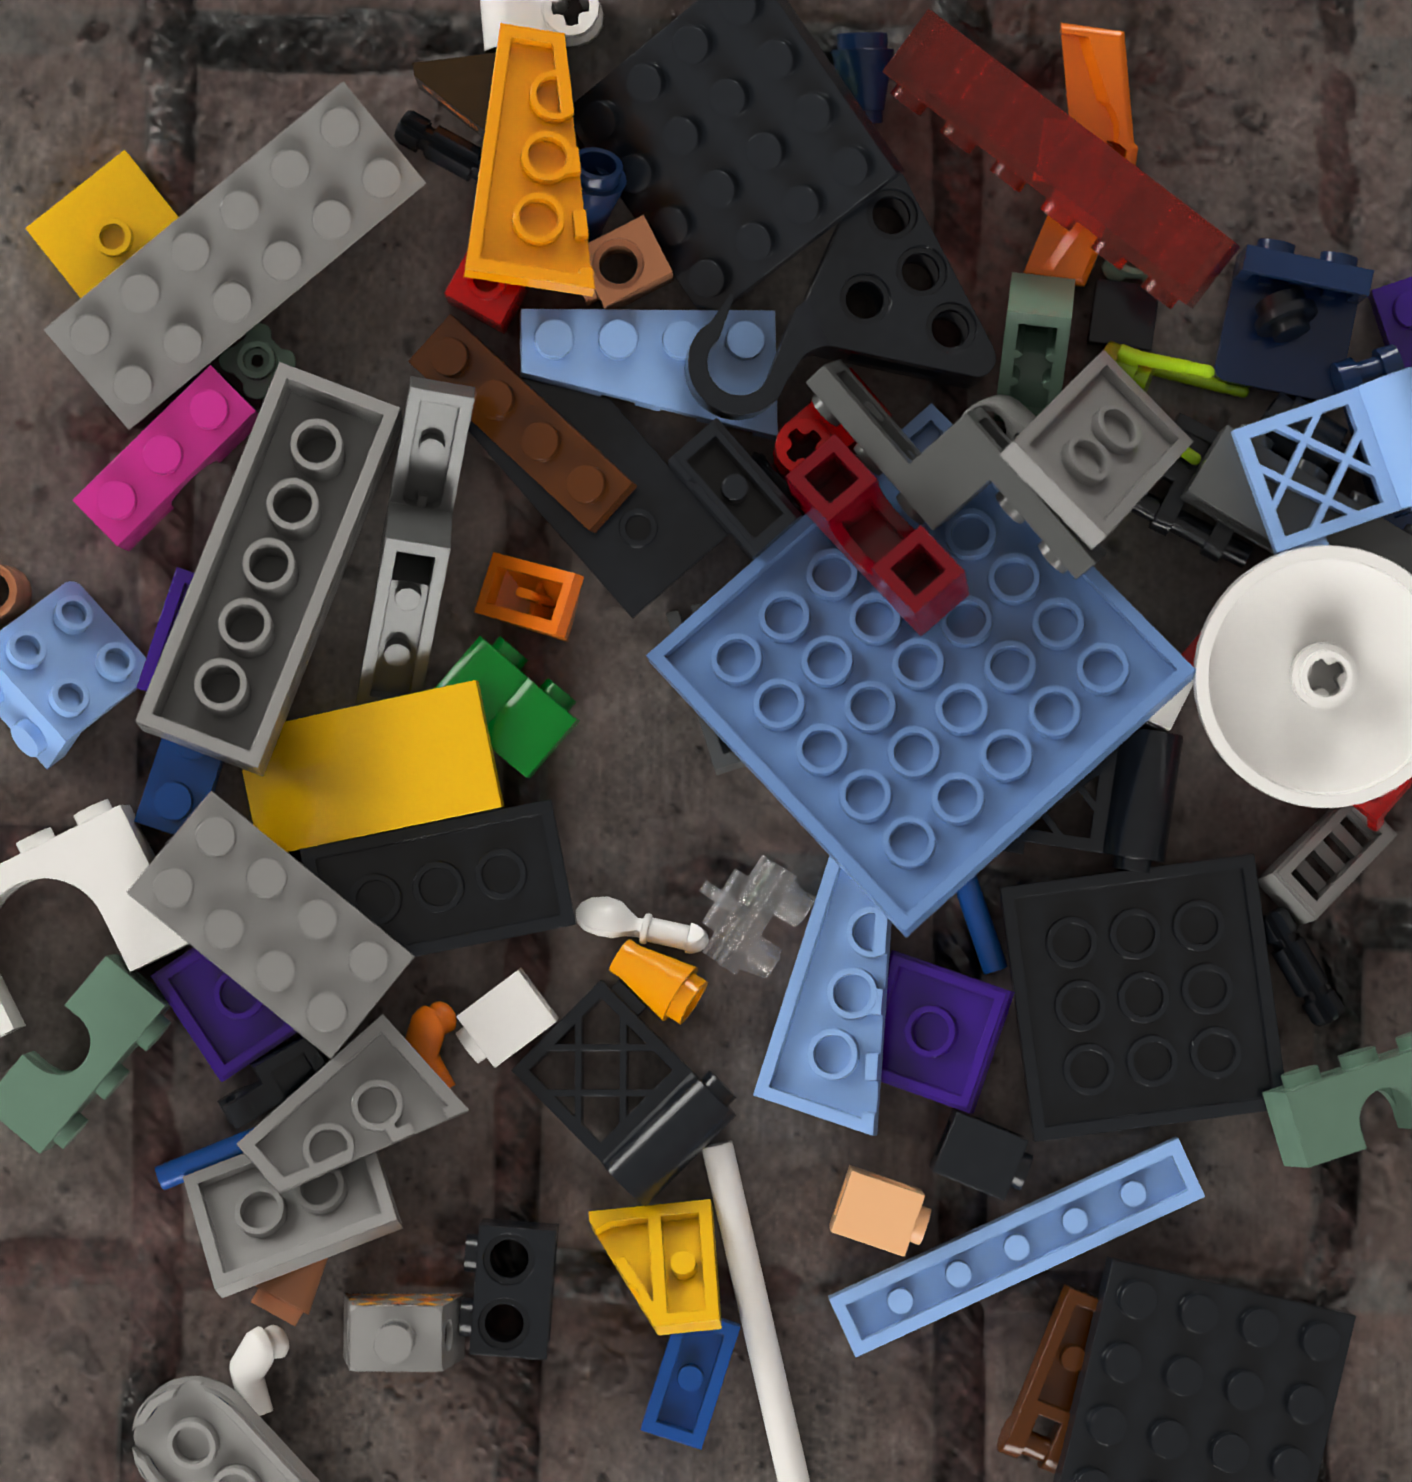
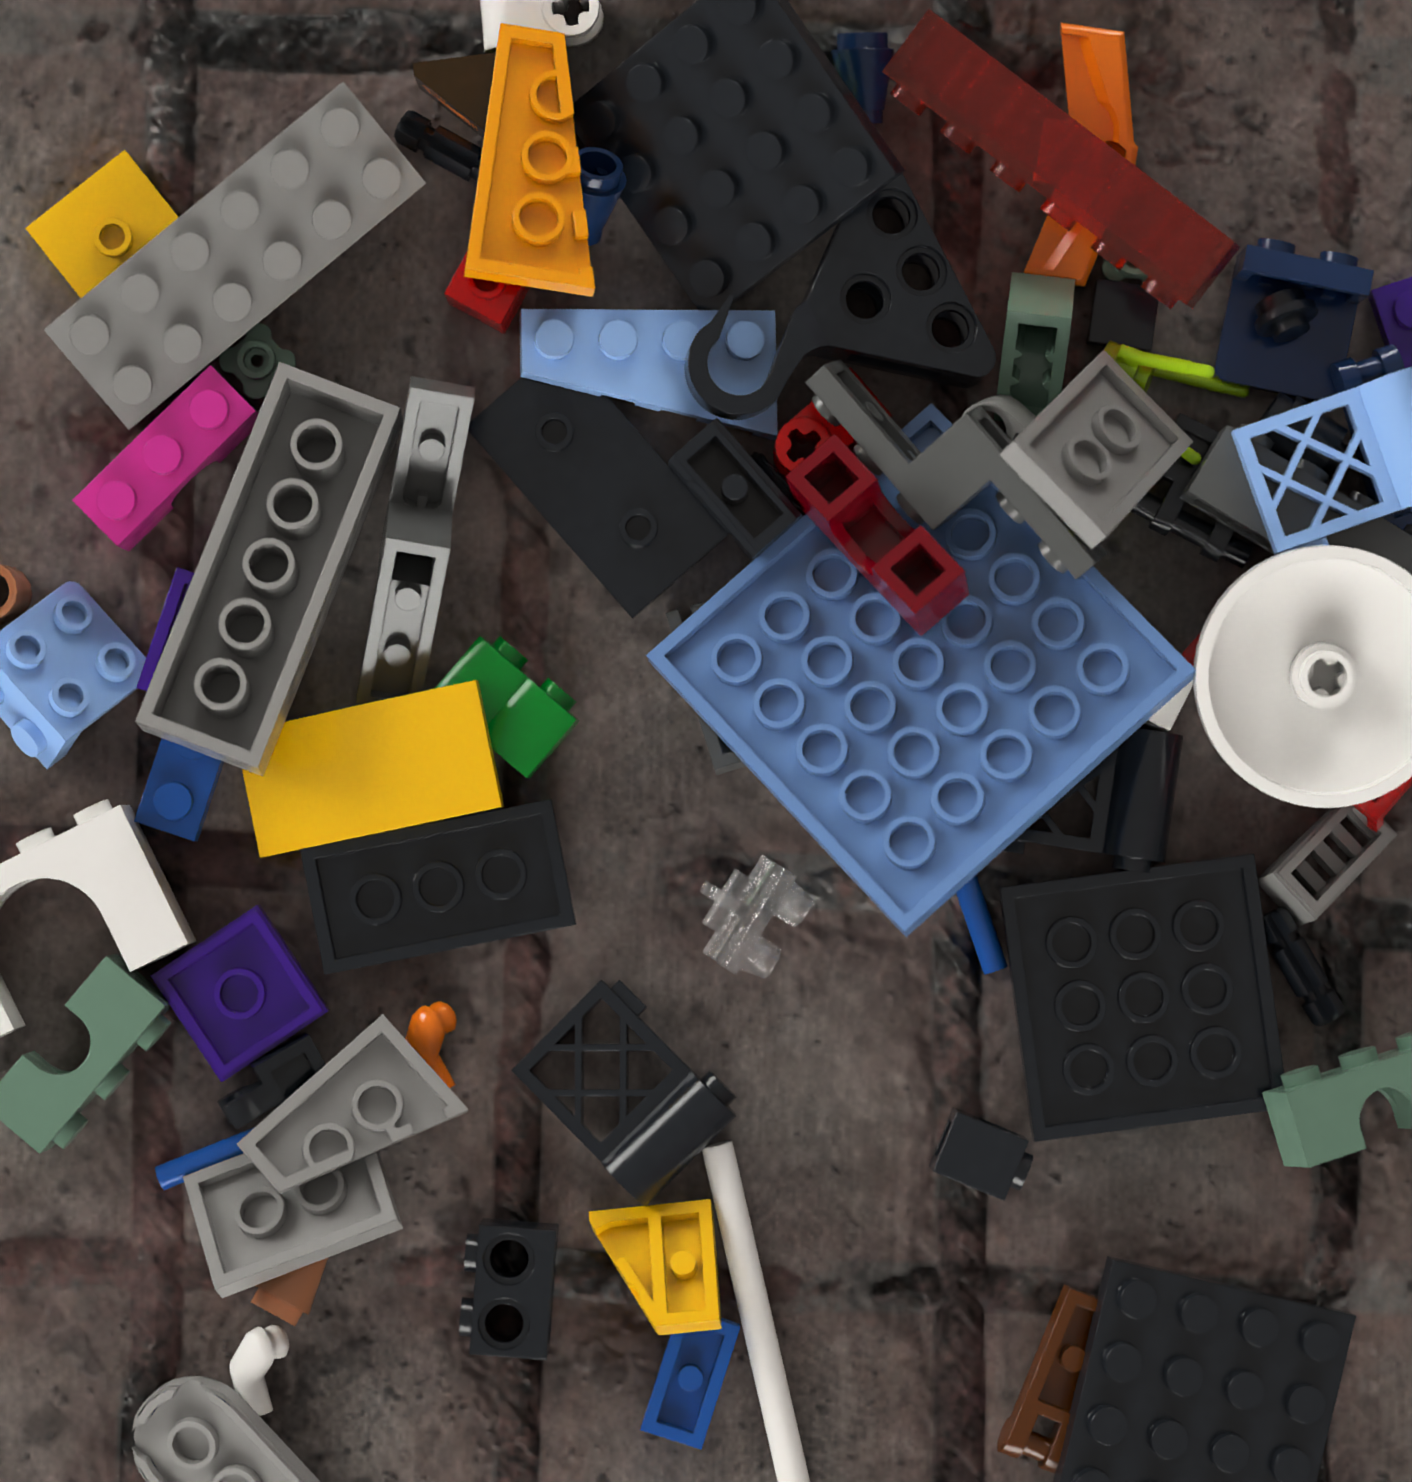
(270, 924): light grey brick -> none
(402, 1331): light grey torso -> none
(505, 1019): white brick -> none
(526, 425): reddish brown plate -> none
(530, 596): orange slope -> none
(613, 919): white piece -> none
(641, 245): nougat brick -> none
(660, 981): light orange cone -> none
(834, 1010): light blue wing -> none
(880, 1211): light nougat brick -> none
(940, 1031): dark purple plate -> none
(1016, 1246): light blue plate -> none

